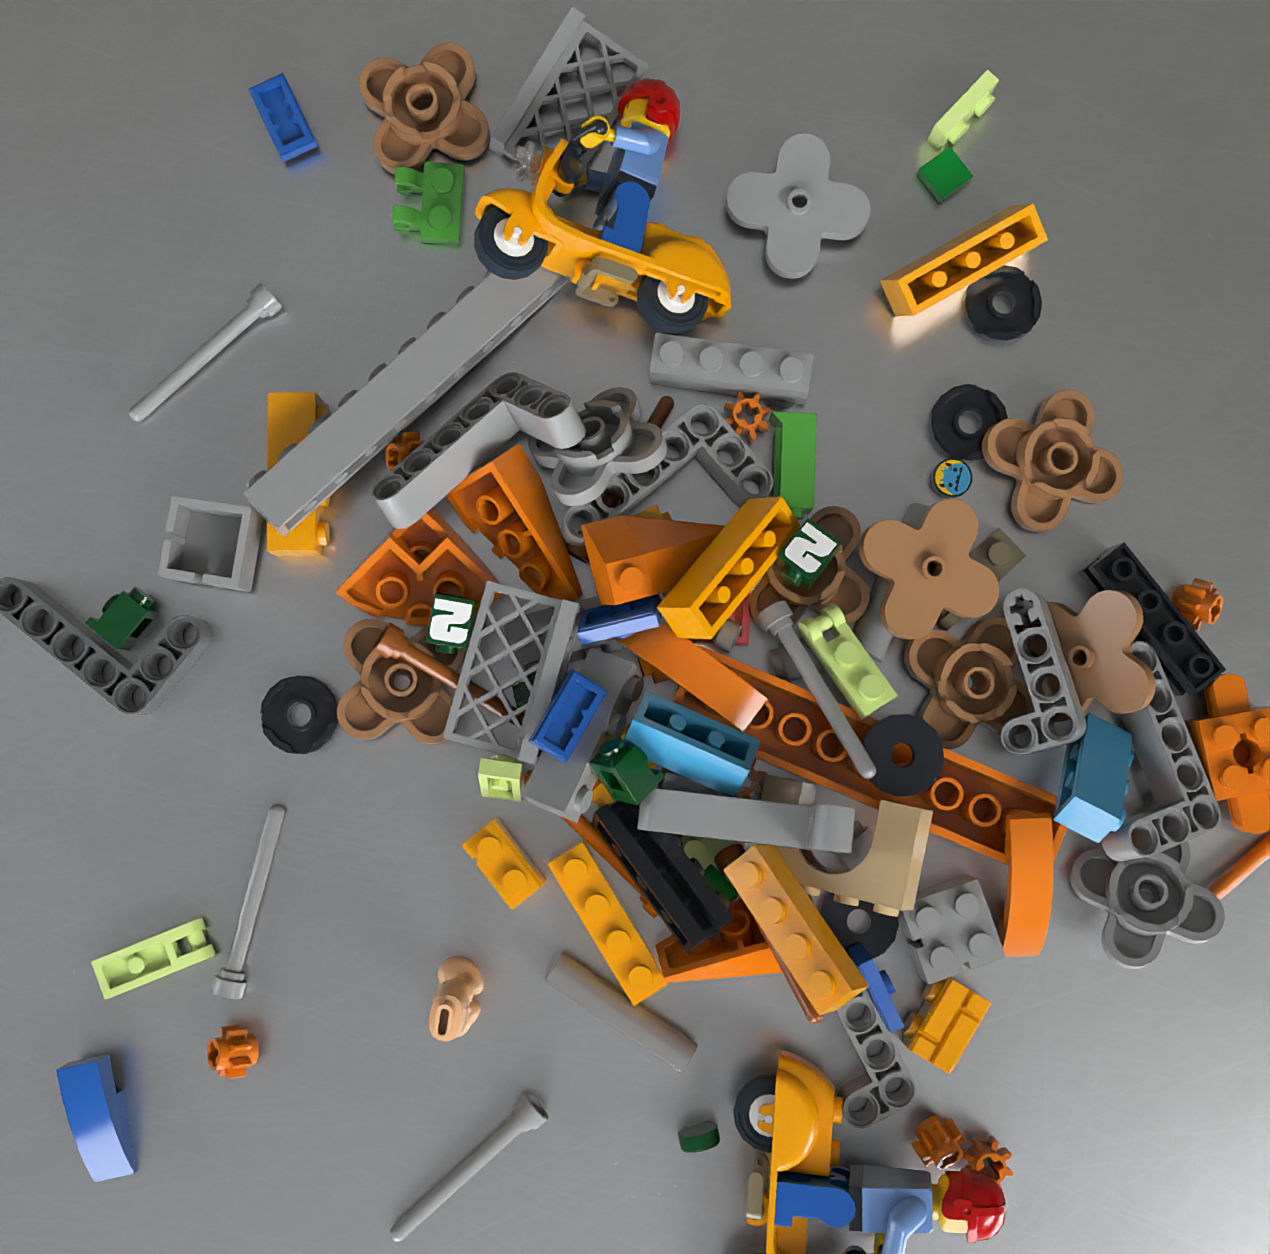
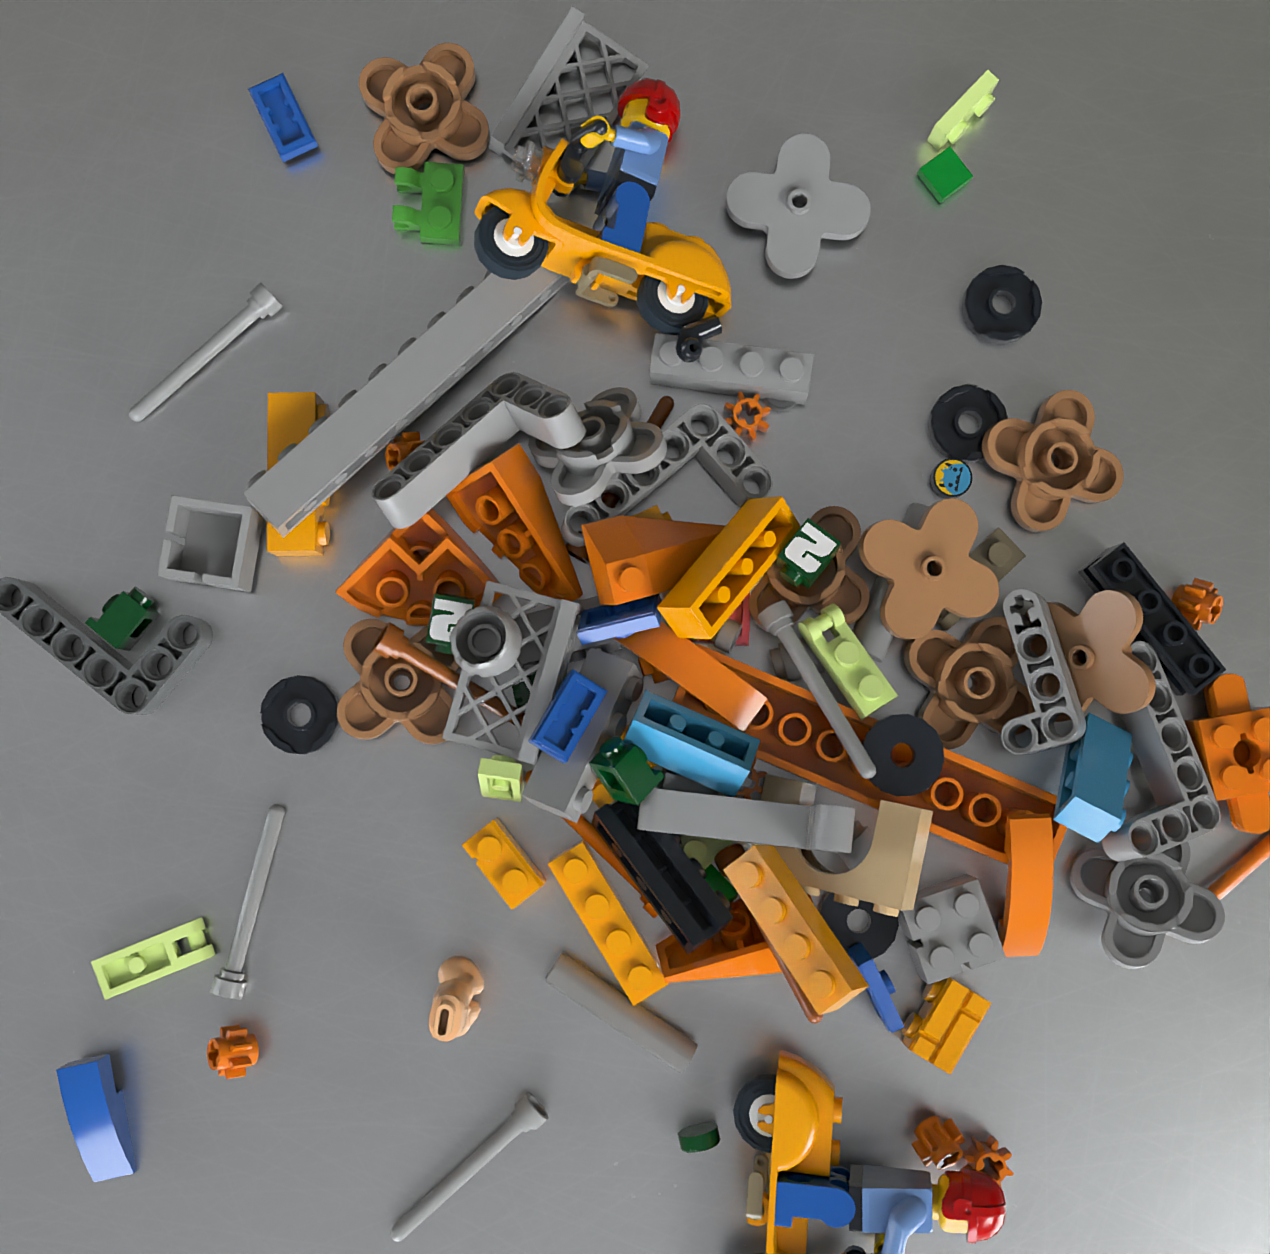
(486, 641): none -> light grey hair
(692, 336): none -> black arm
(794, 460): bright green window -> none
(877, 1068): light grey beam -> none
(963, 260): light orange brick -> none

